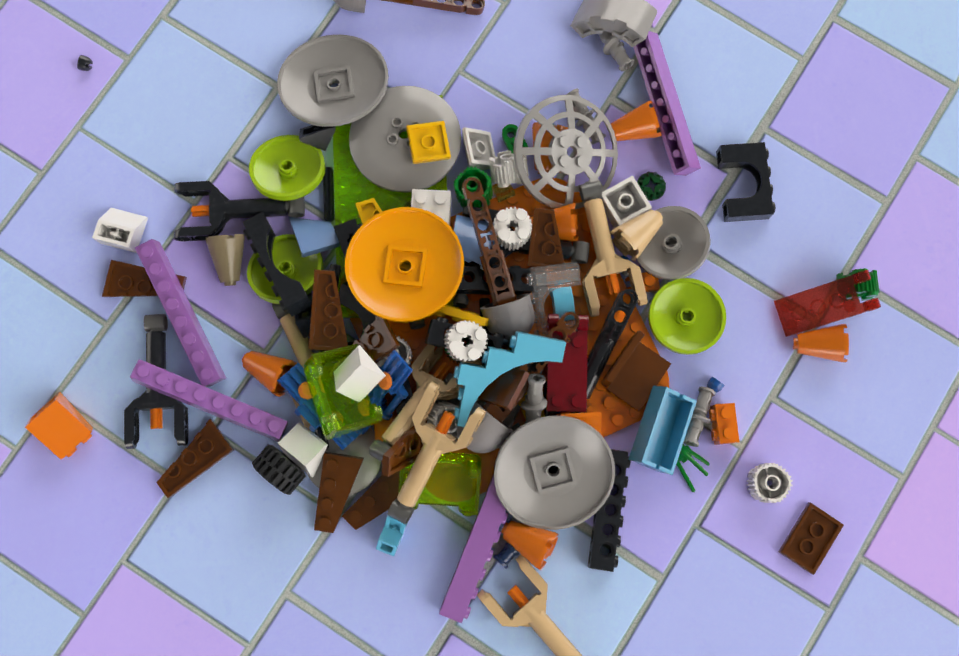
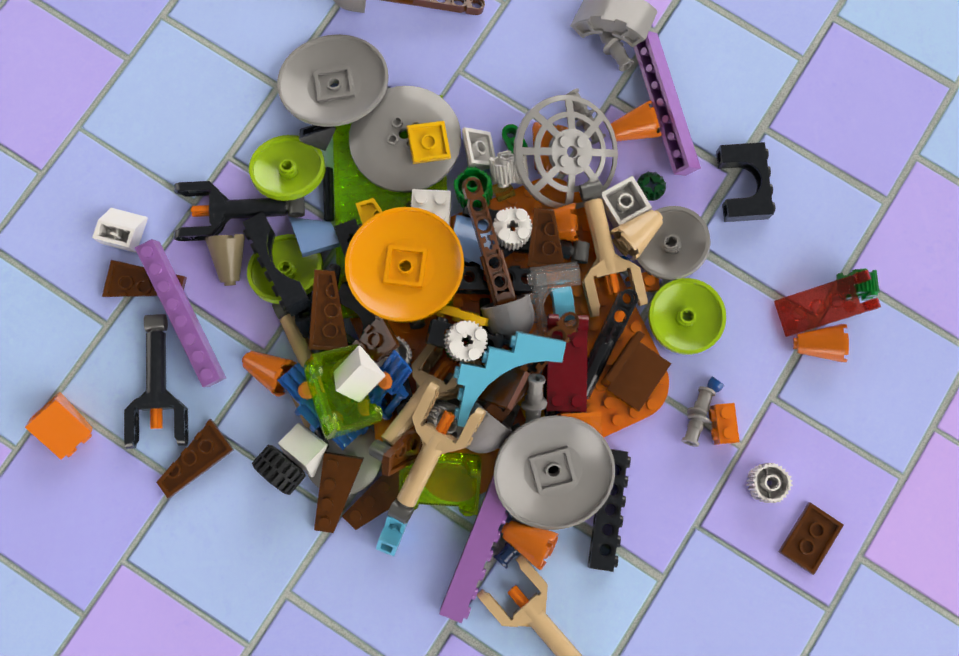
(83, 63): black hinge -> none
(208, 400): medium lavender brick -> none
(460, 301): dark grey hinge -> none
(662, 429): dark azure piece -> none
(685, 454): green plant -> none

